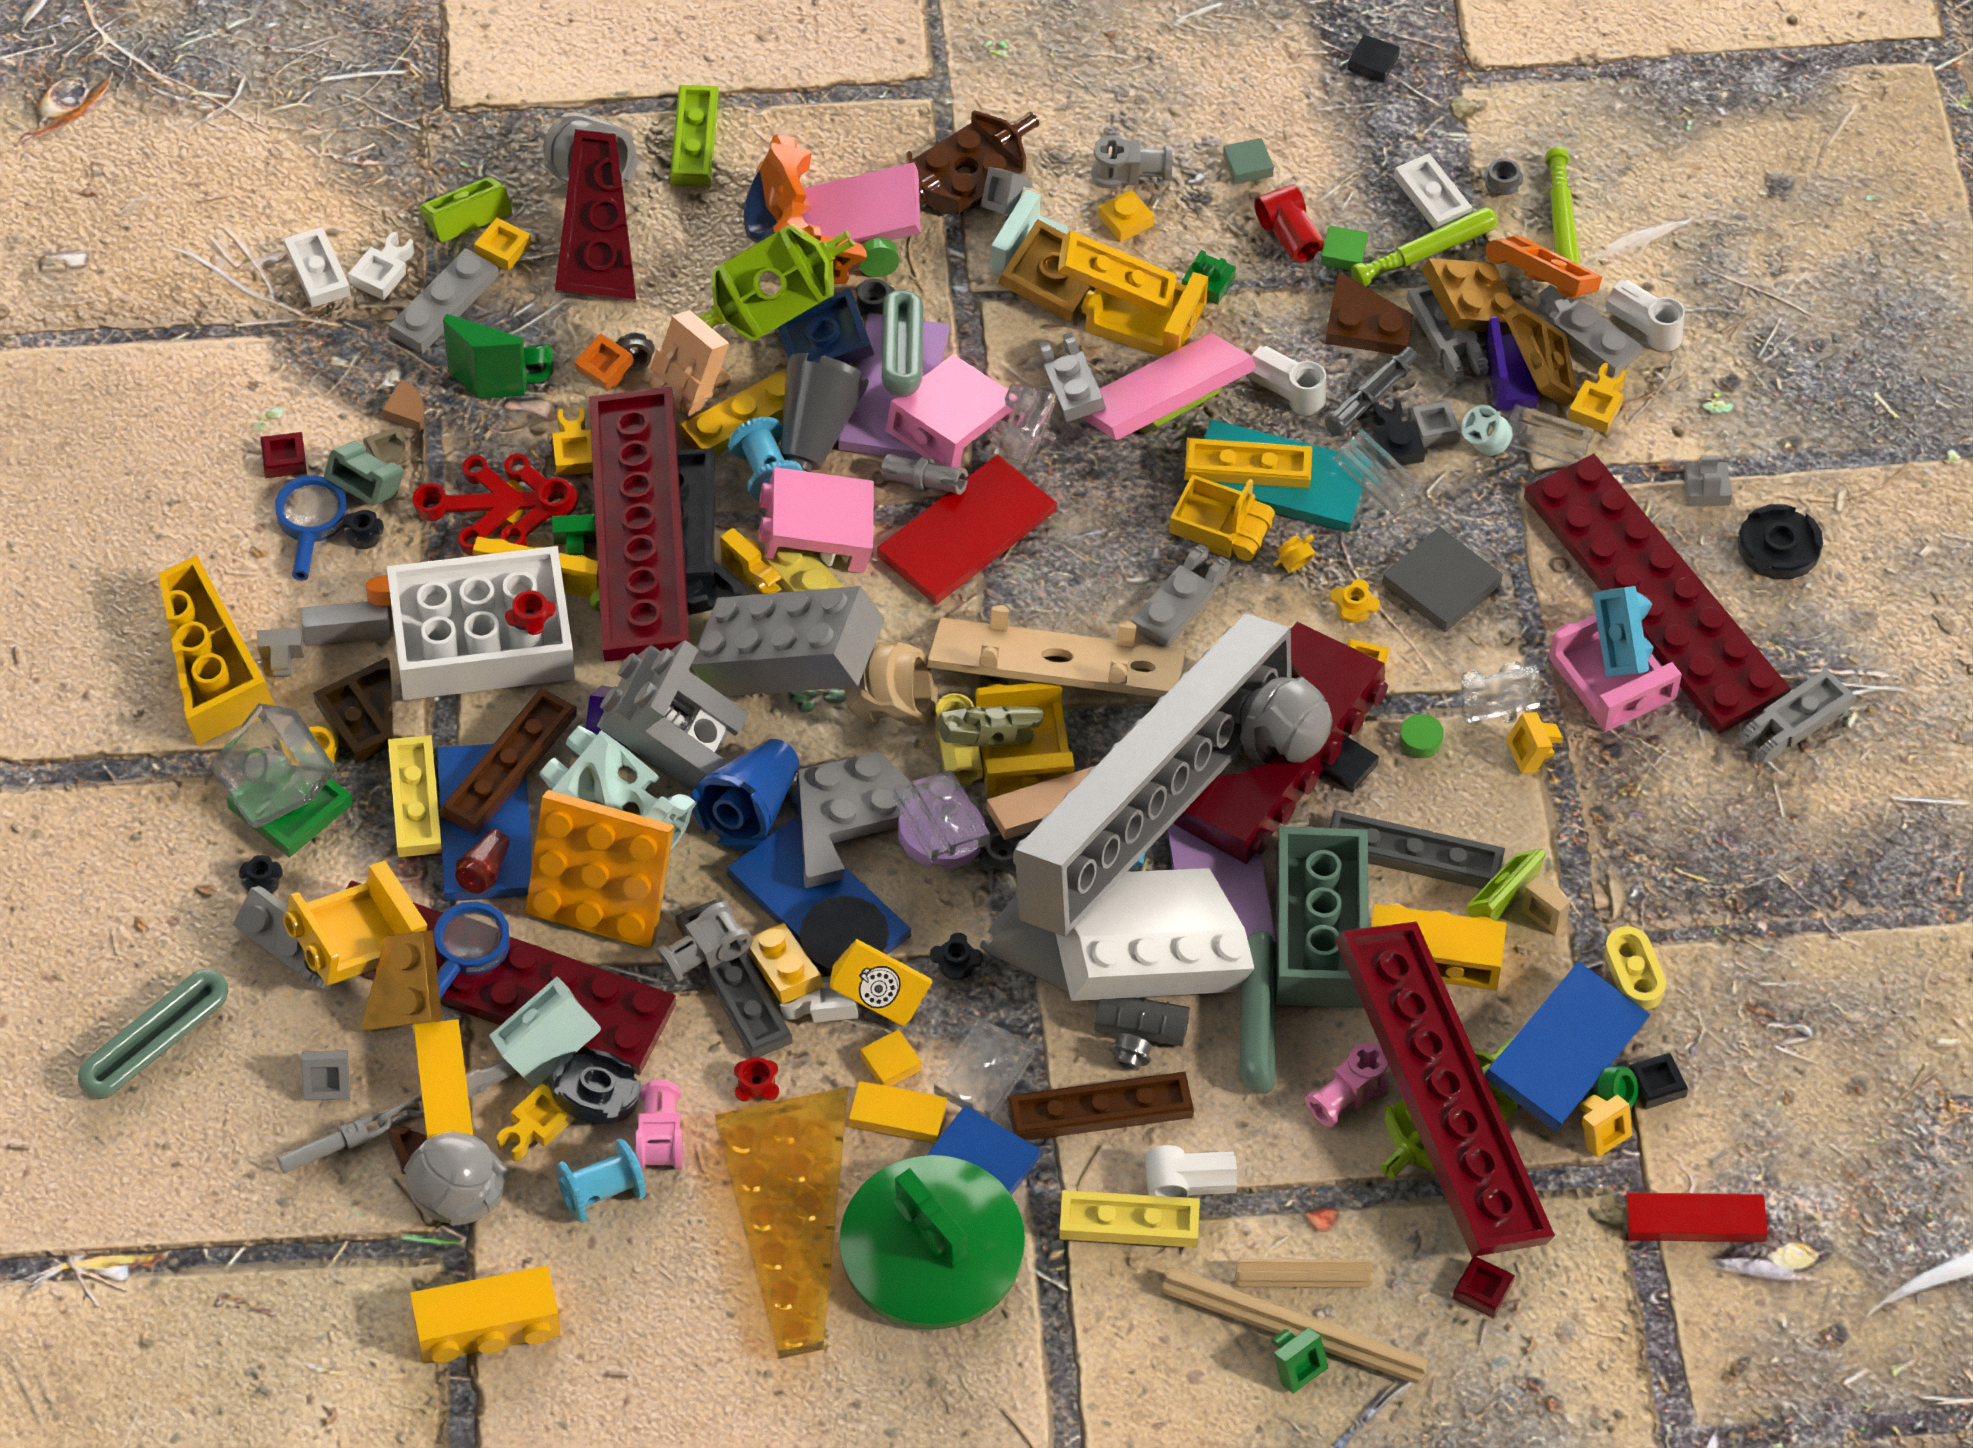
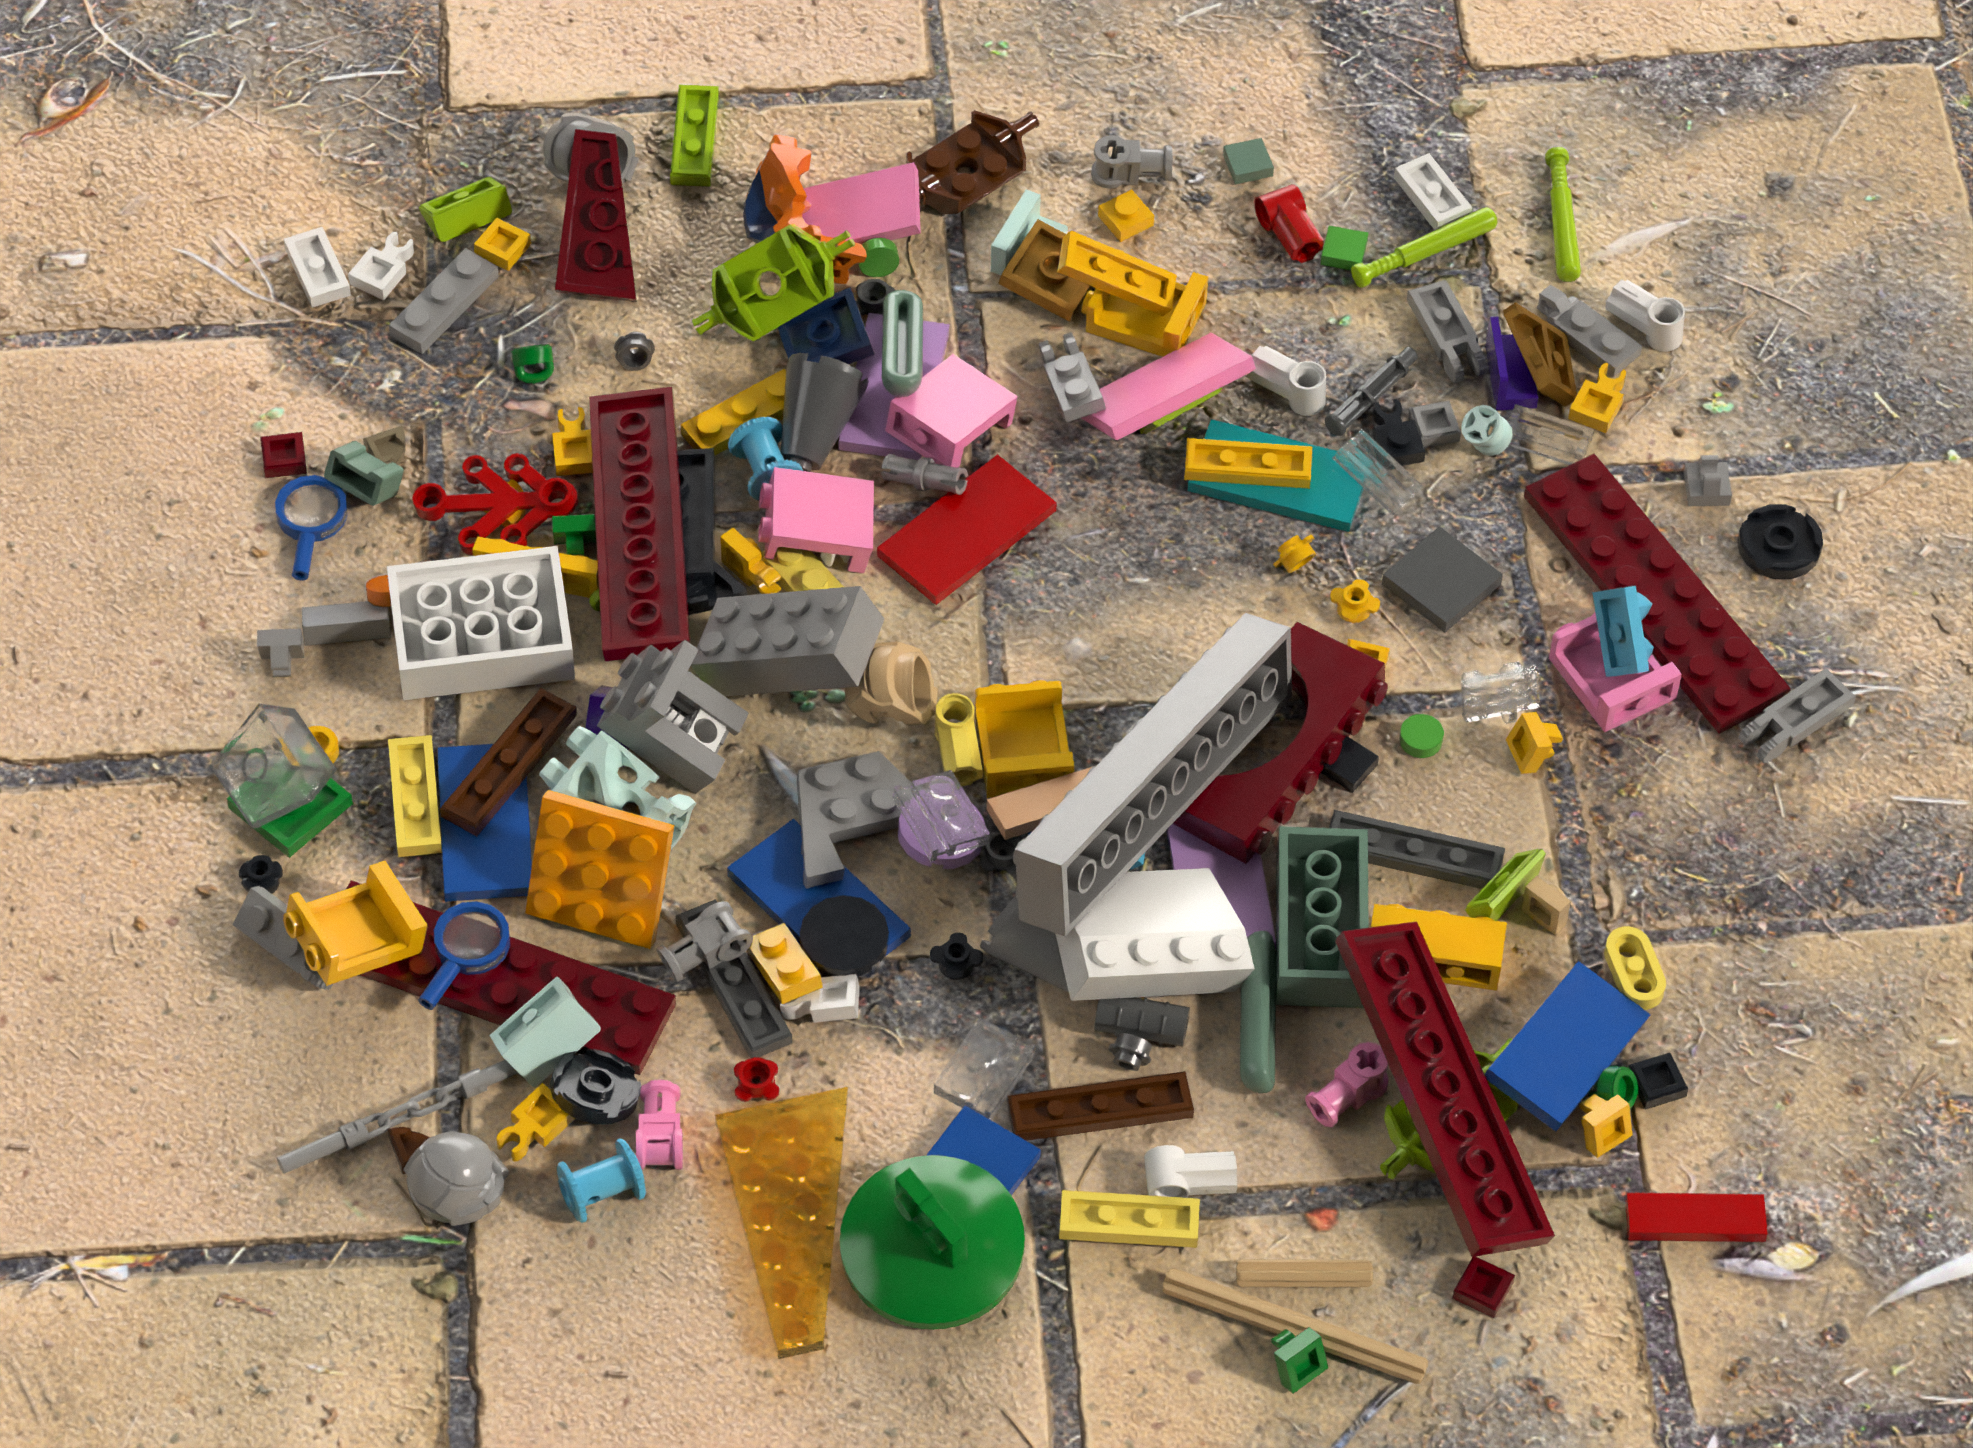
(152, 1033): sand green piece -> none
(211, 658): yellow wedge -> none
(325, 1075): light grey tile -> none
(359, 536): black plate -> none
(360, 709): dark brown wing -> none
(404, 984): pearl gold wing -> none
(405, 406): medium nougat tile -> none
(442, 1077): yellow tile -> none
(482, 862): clear red cone -> none
(485, 359): green slope -> none
(485, 1314): yellow brick -> none
(530, 602): red plate -> none
(604, 362): orange tile -> none
(690, 362): light nougat piece -> none
(746, 794): blue cone -> none
(879, 982): yellow slope -> none
(891, 1059): yellow tile -> none
(898, 1112): yellow tile -> none
(989, 725): olive hinge -> none
(1003, 190): light grey tile -> none
(1021, 655): tan piece -> none
(1026, 425): clear hips -> none
(1180, 598): light grey hinge -> none
(1219, 275): green tile -> none
(1221, 518): yellow piece -> none
(1286, 720): light grey helmet -> none
(1366, 319): reddish brown wing -> none
(1373, 58): black tile -> none
(1468, 293): pearl gold plate -> none
(1503, 177): flat silver plate -> none
(1544, 265): orange plate -> none

